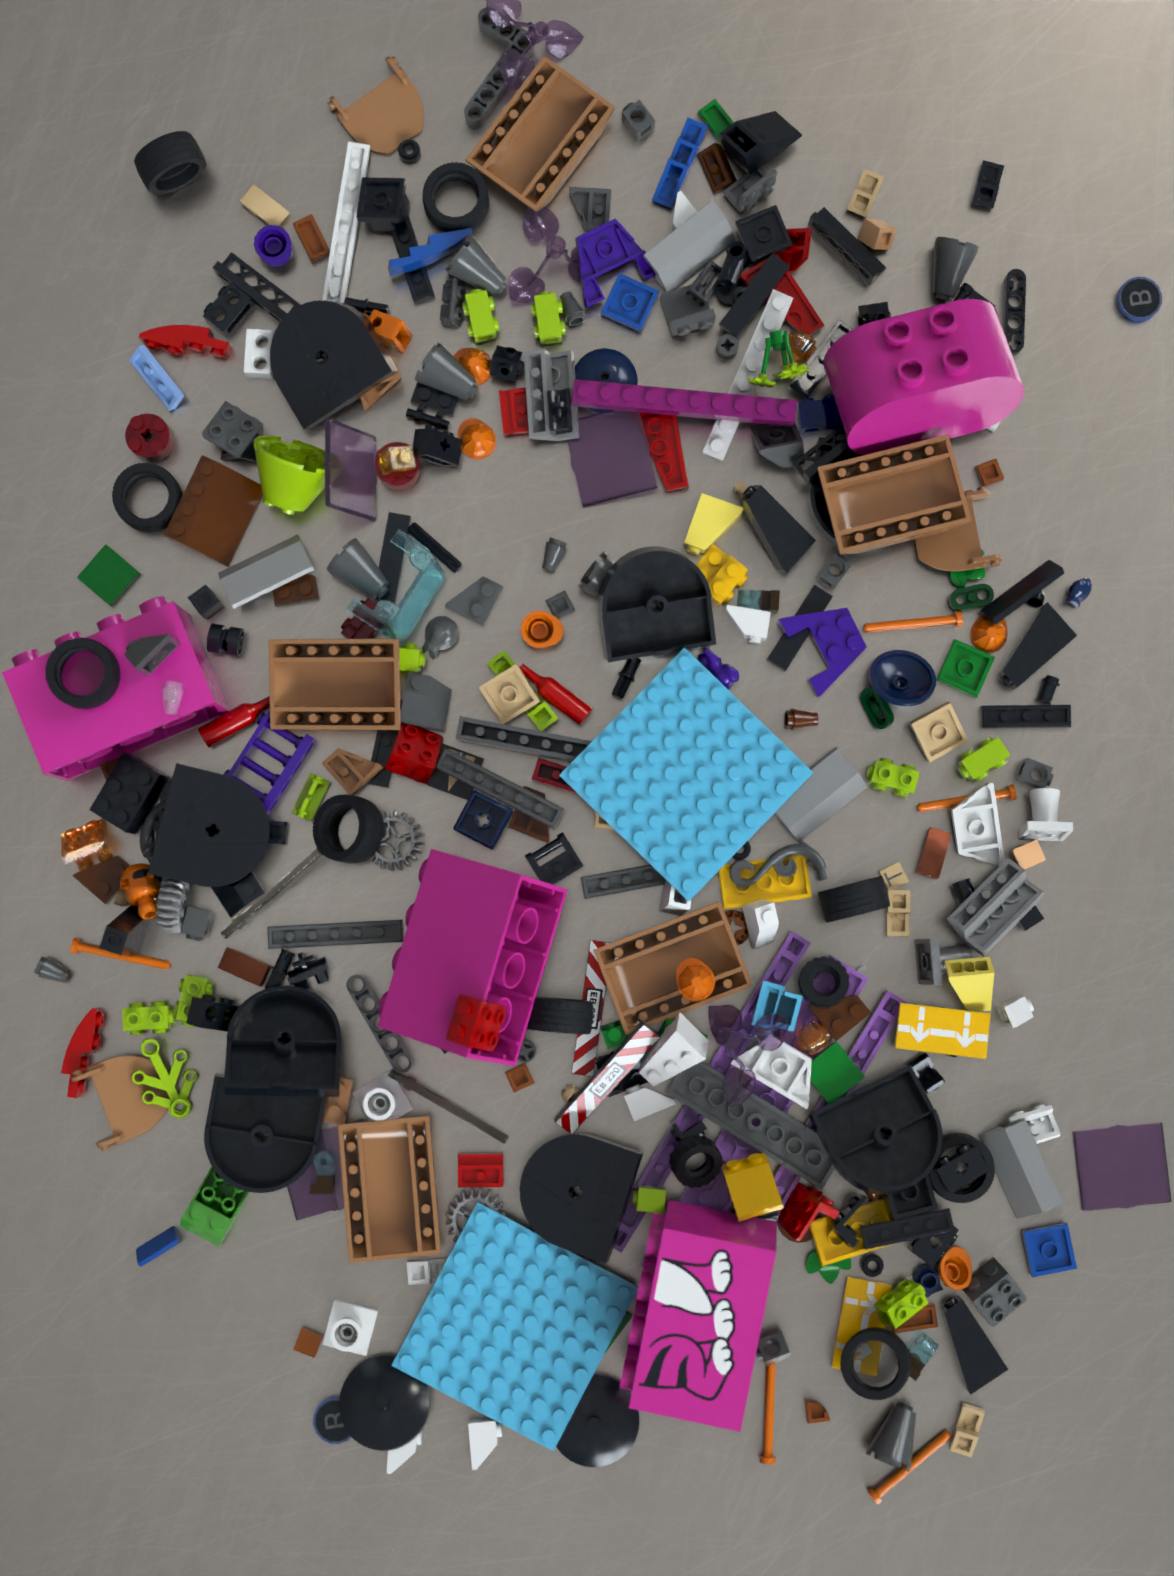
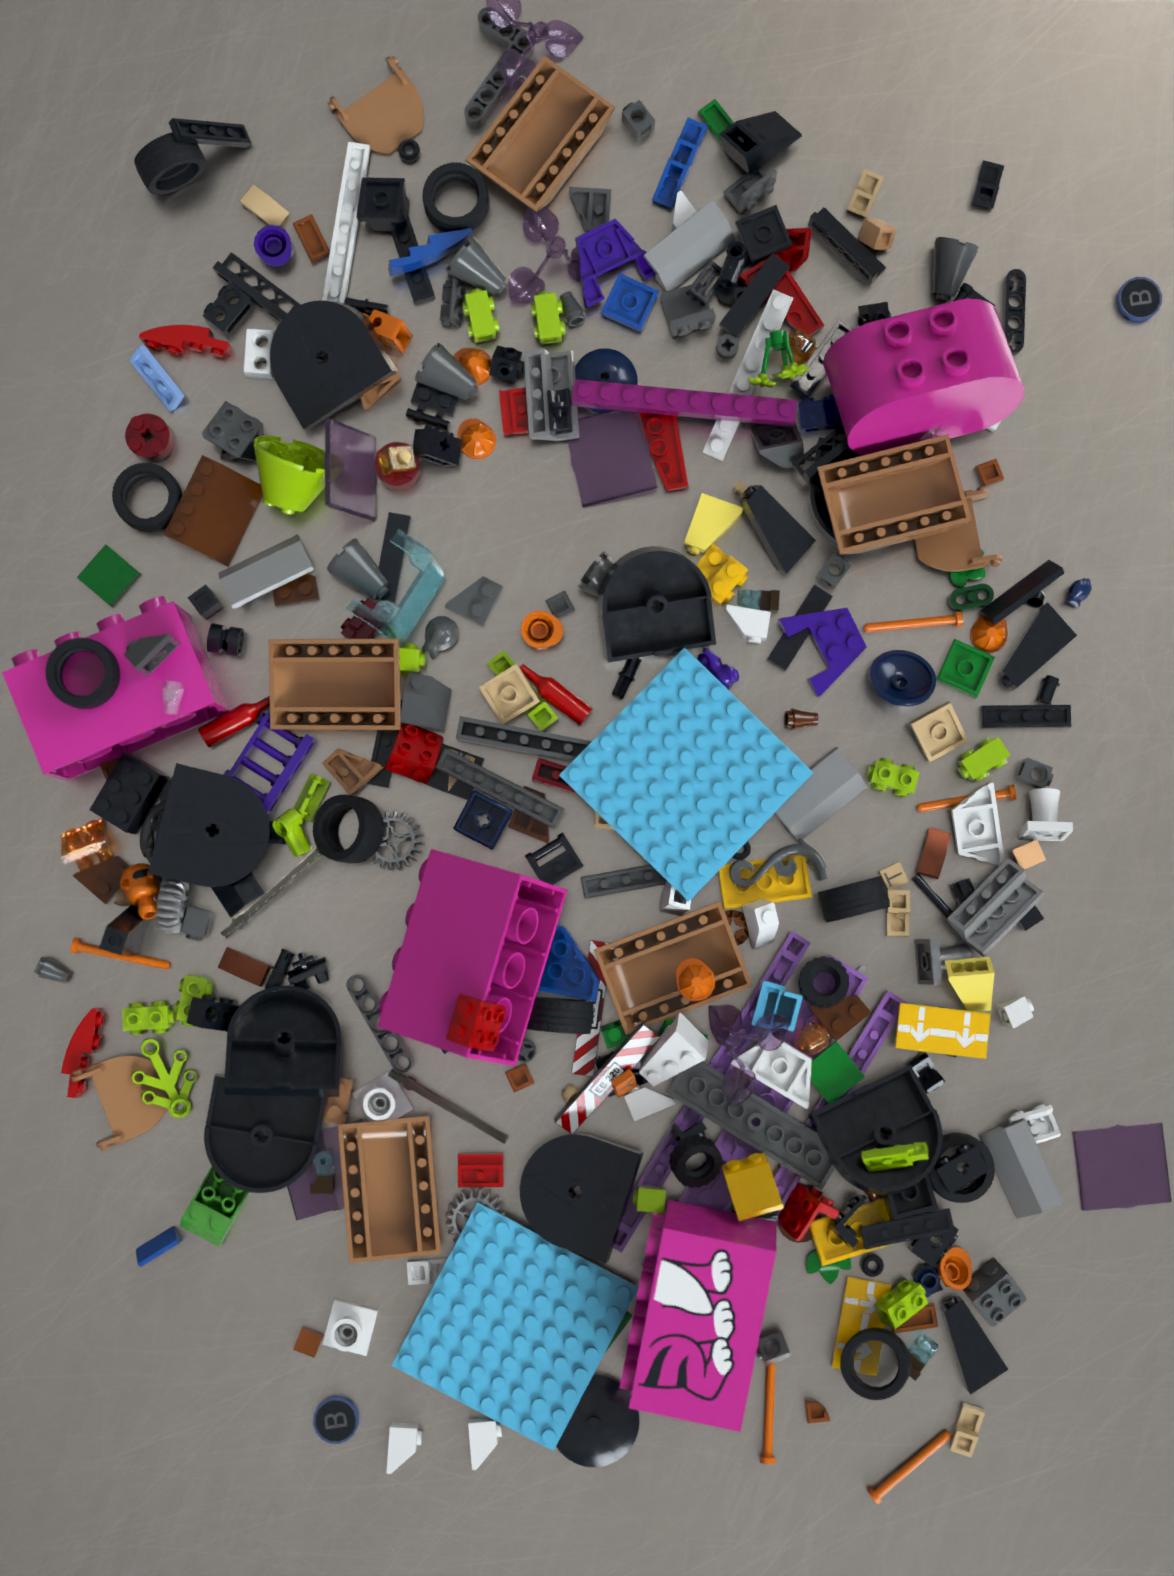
(209, 133): none -> black tile
(289, 827): none -> lime piece
(335, 934): dark grey tile -> none
(383, 1405): black dish -> none
(435, 547): black axle -> none
(553, 553): dark grey cone -> none
(568, 969): none -> blue plate
(624, 1083): none -> orange tile
(716, 167): reddish brown slope -> none
(876, 708): dark green plate -> none
(894, 1156): none -> lime hinge
(895, 1438): dark grey cone -> none
(932, 895): none -> black bar
(1049, 1249): blue plate -> none

